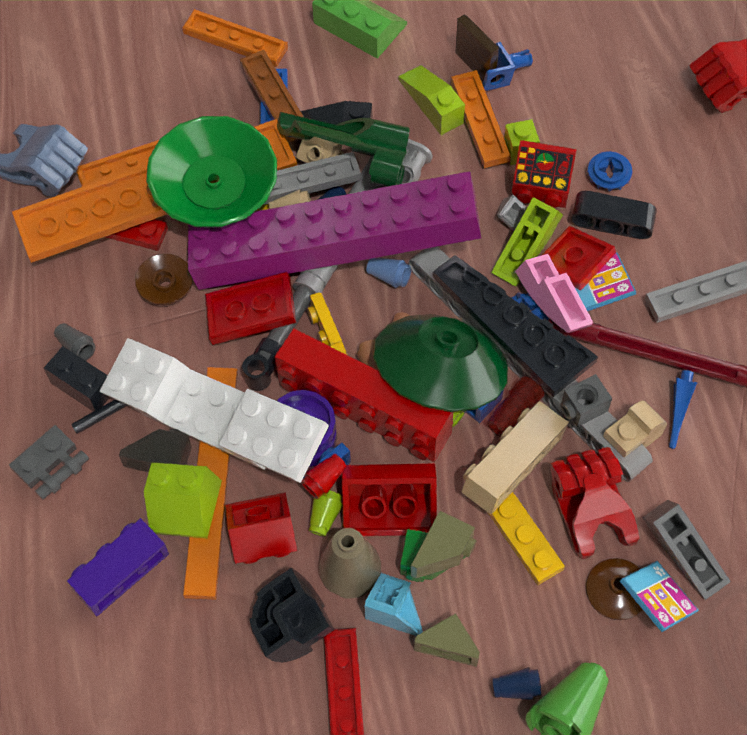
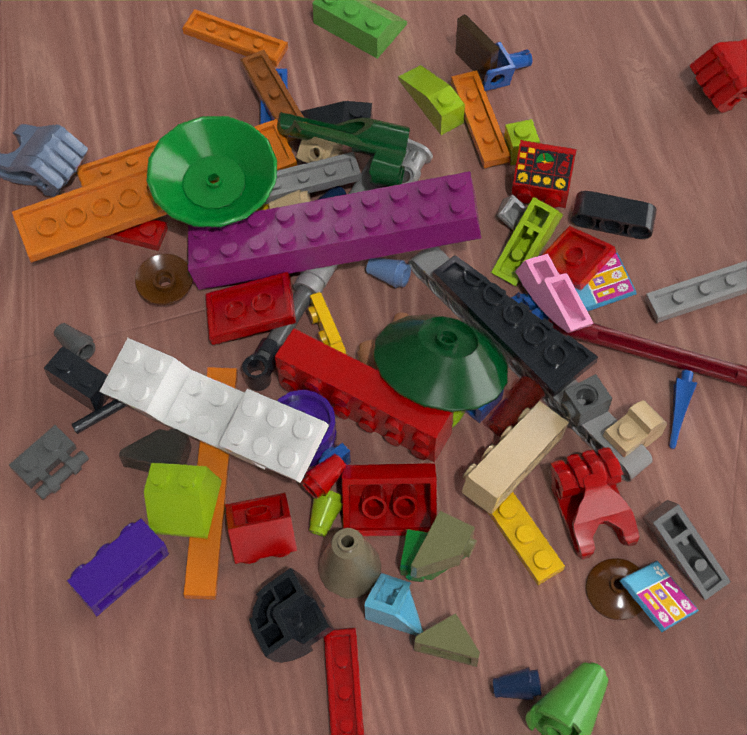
(620, 168): blue gear -> none

